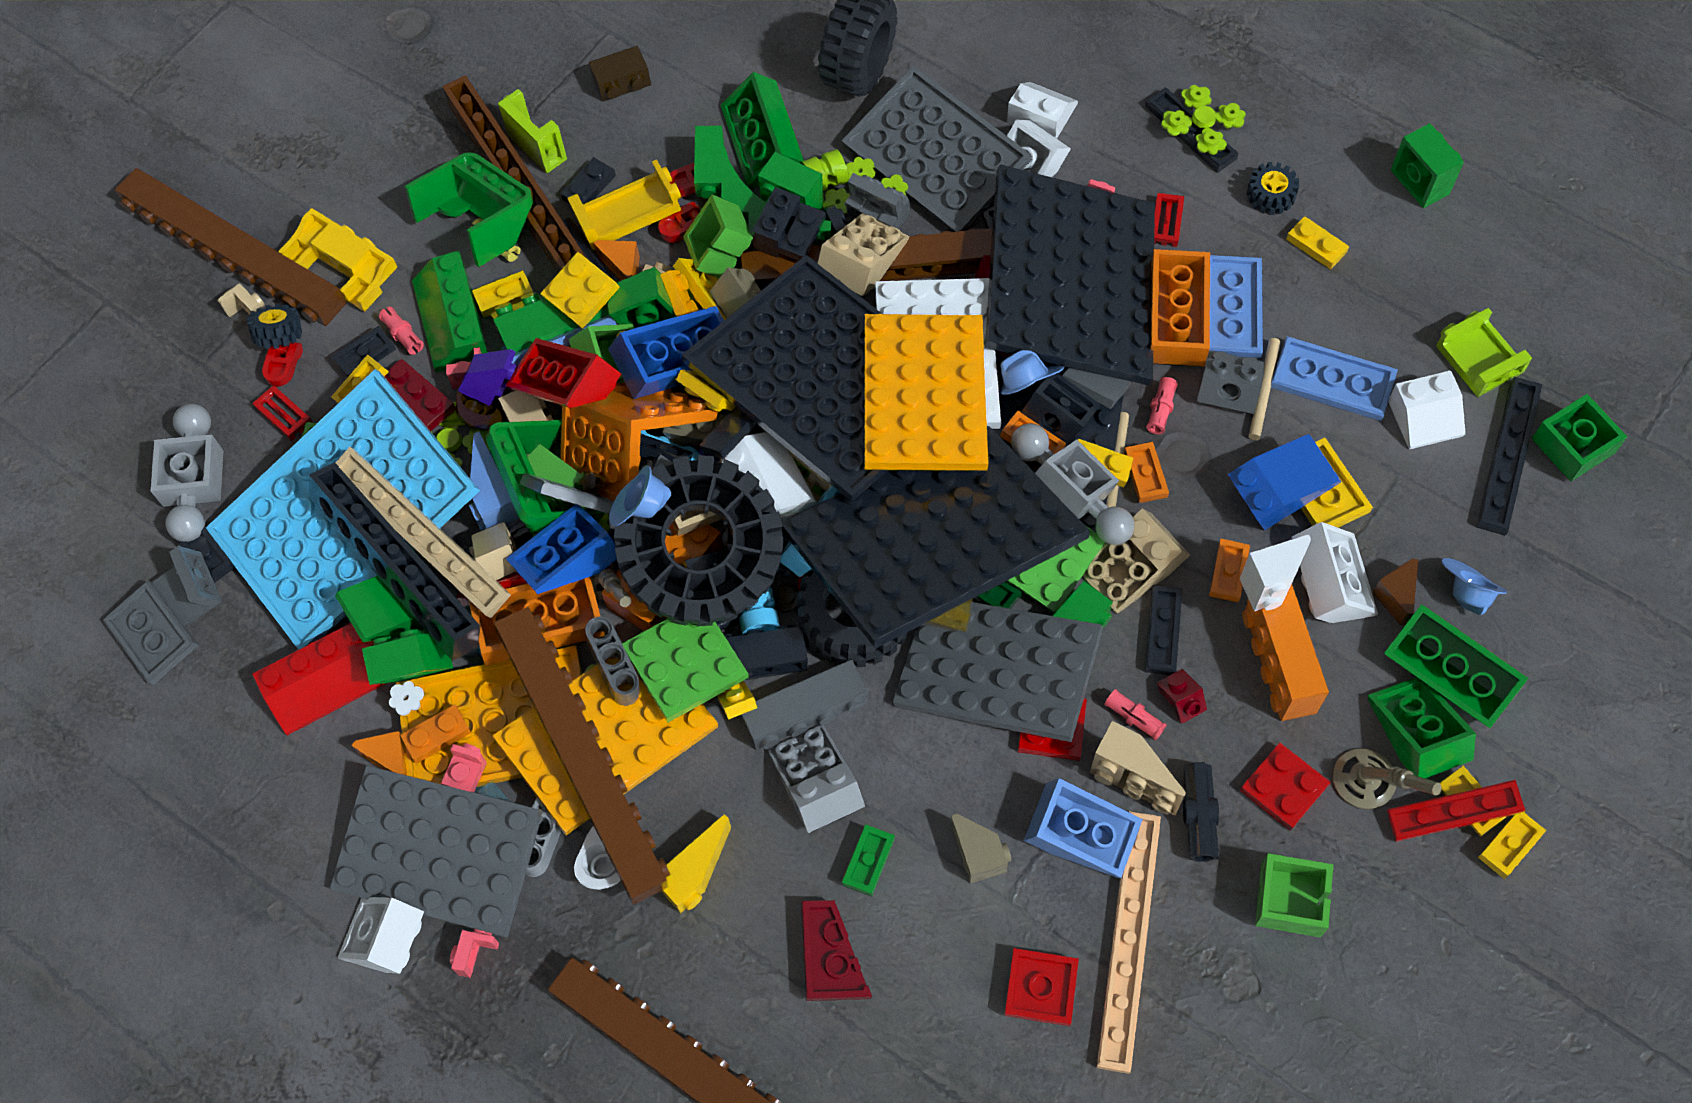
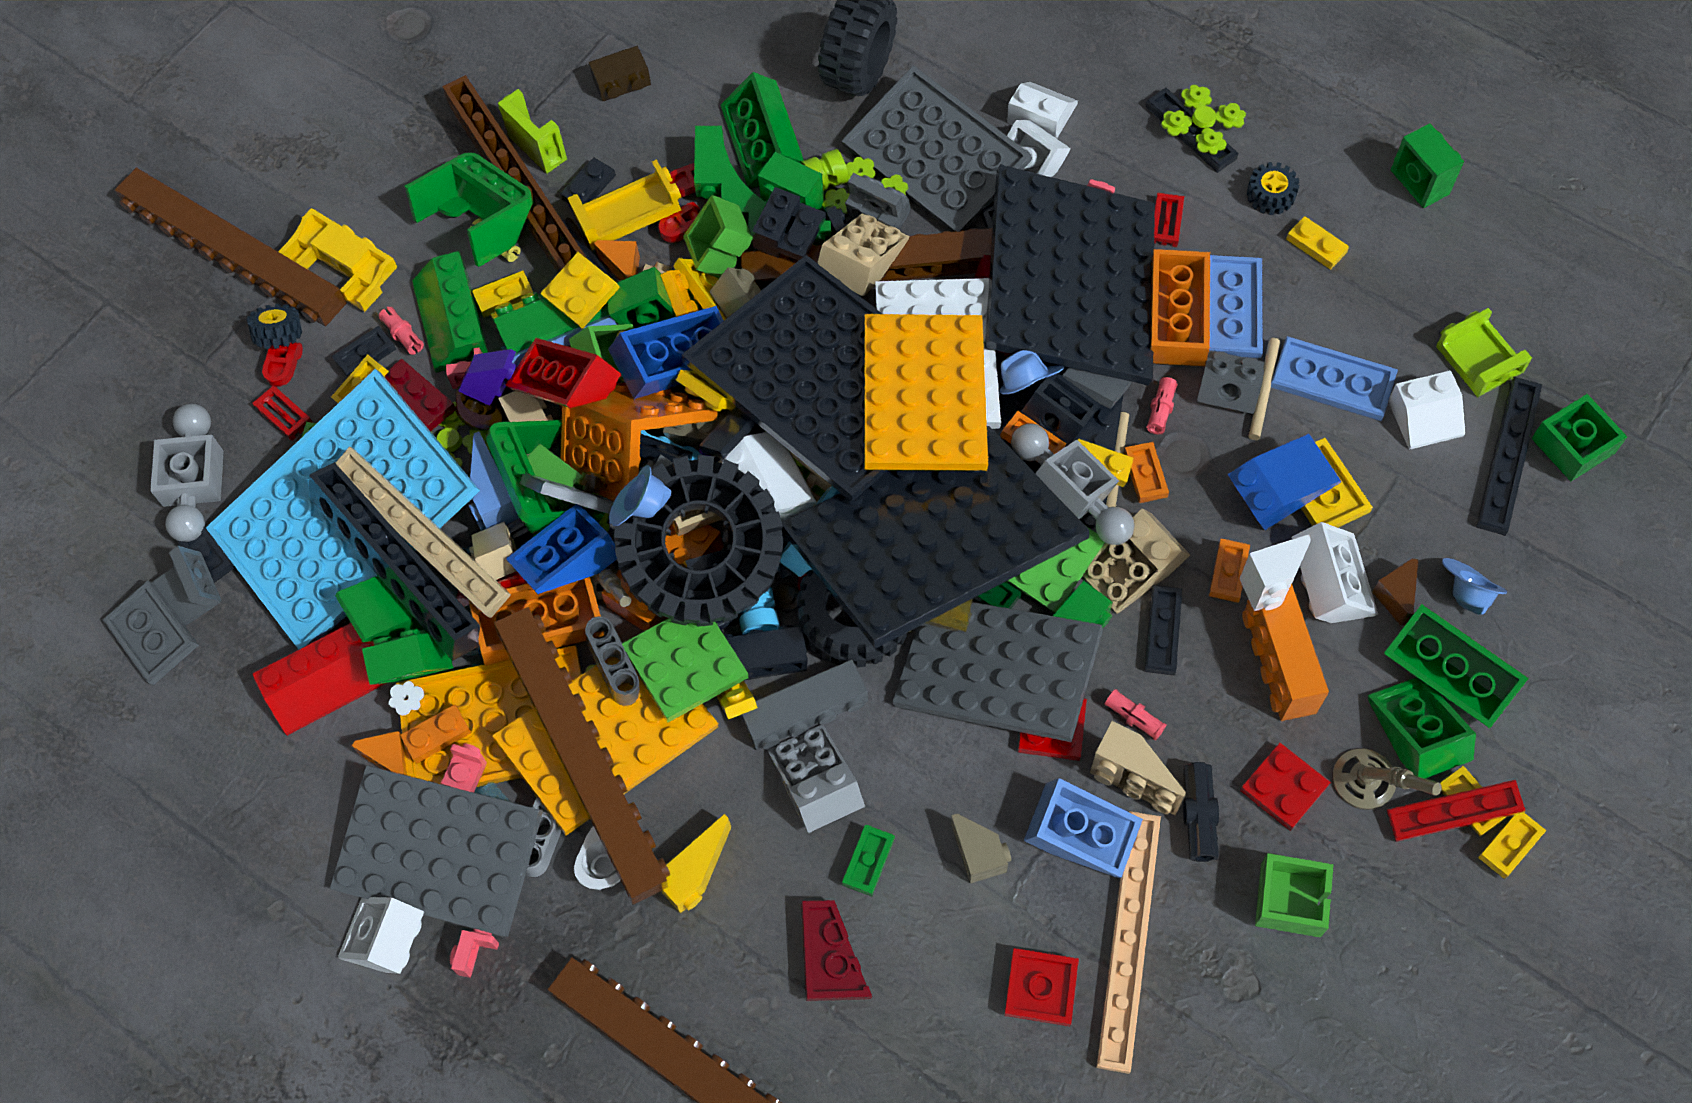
(240, 298): tan bracket -> none
(1183, 694): dark red bracket -> none

